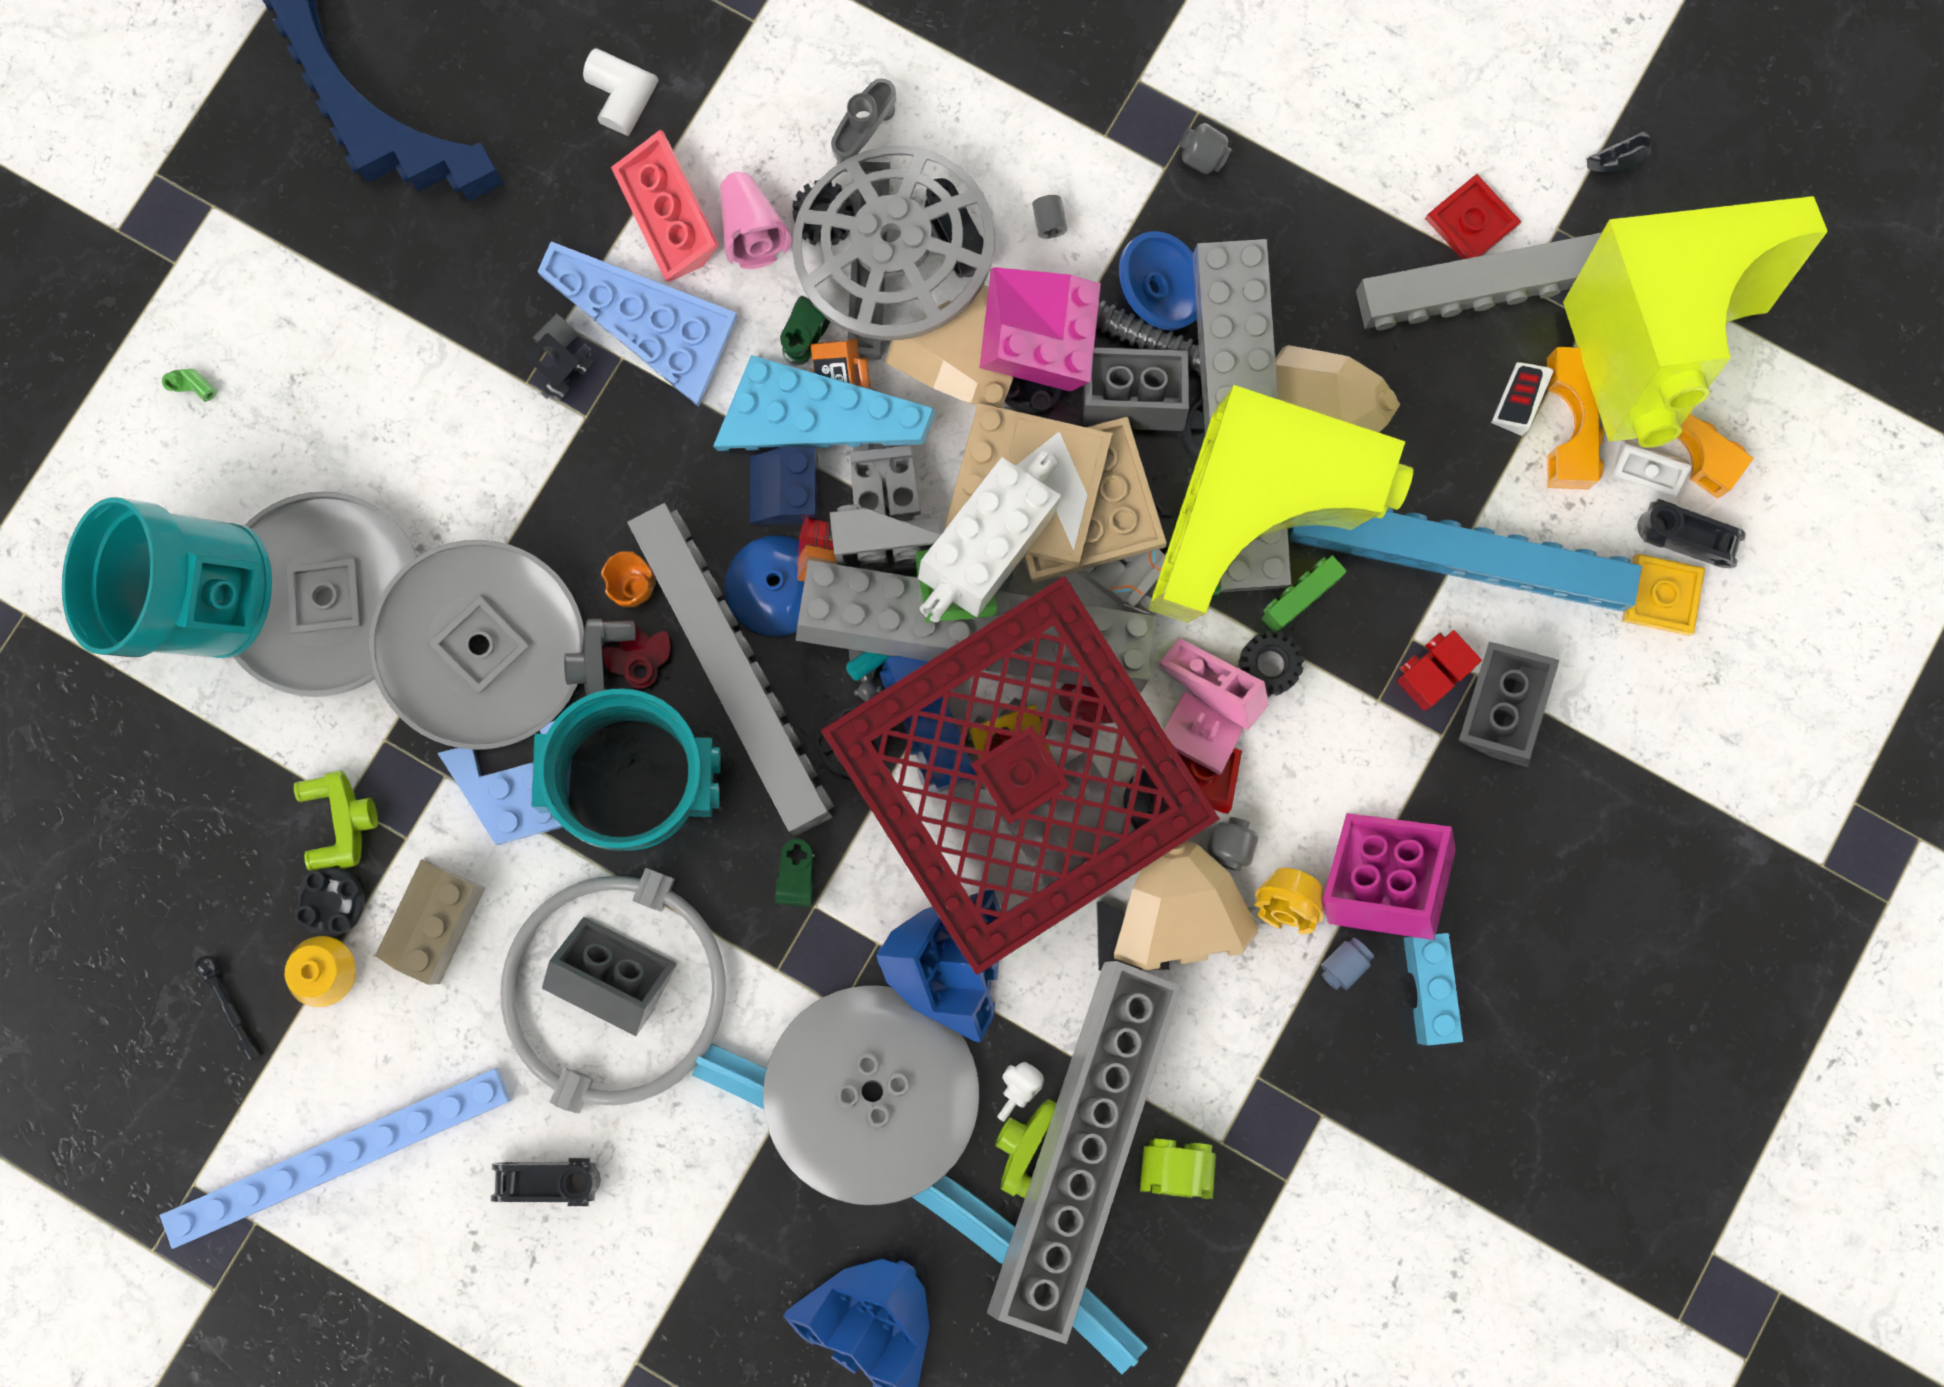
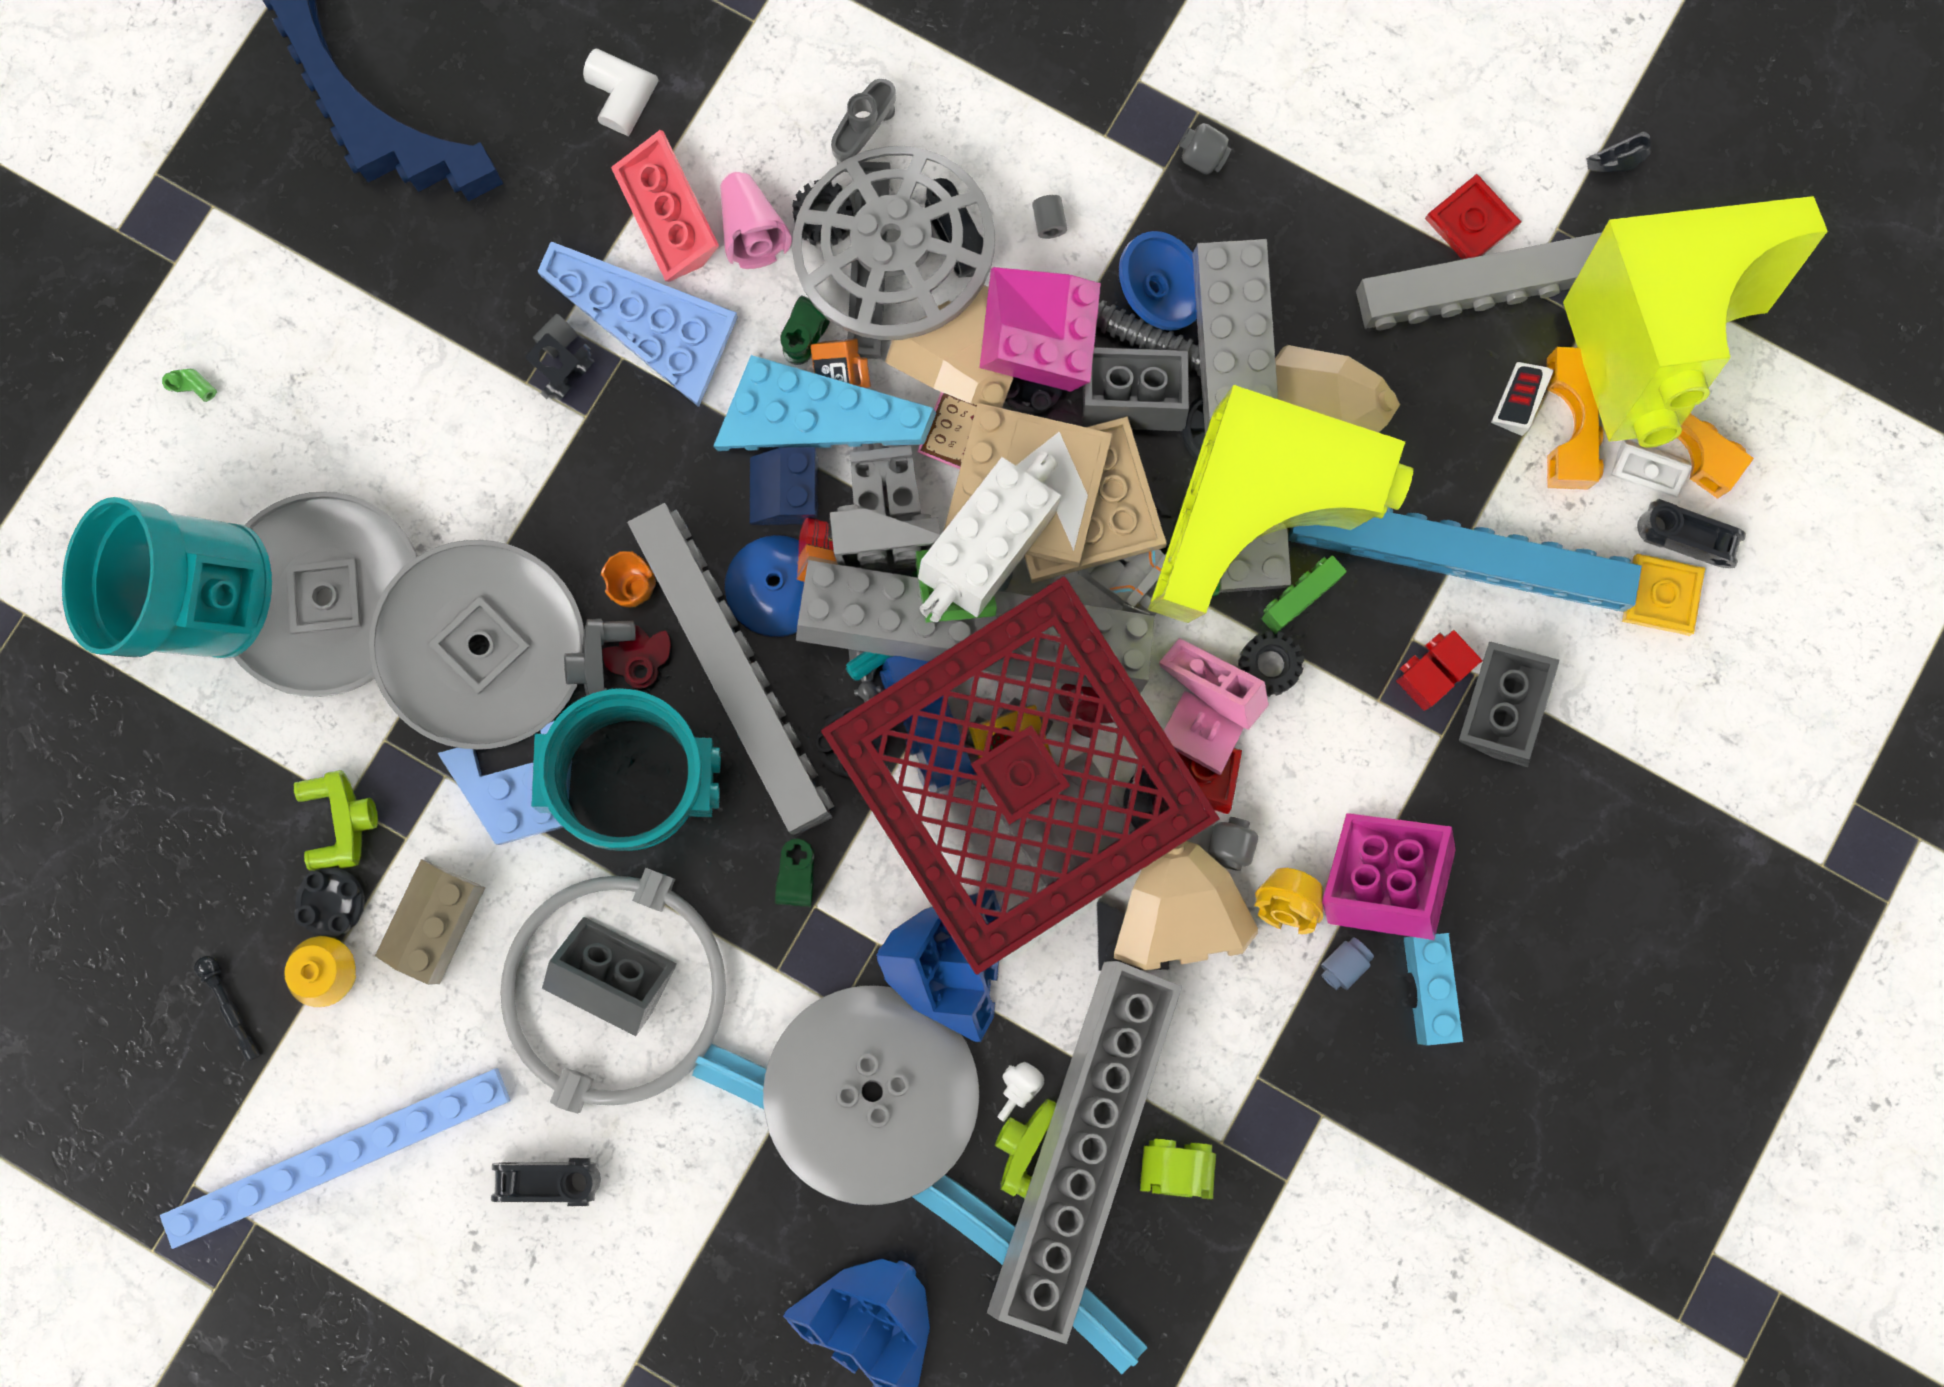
(949, 430): none -> tan piece

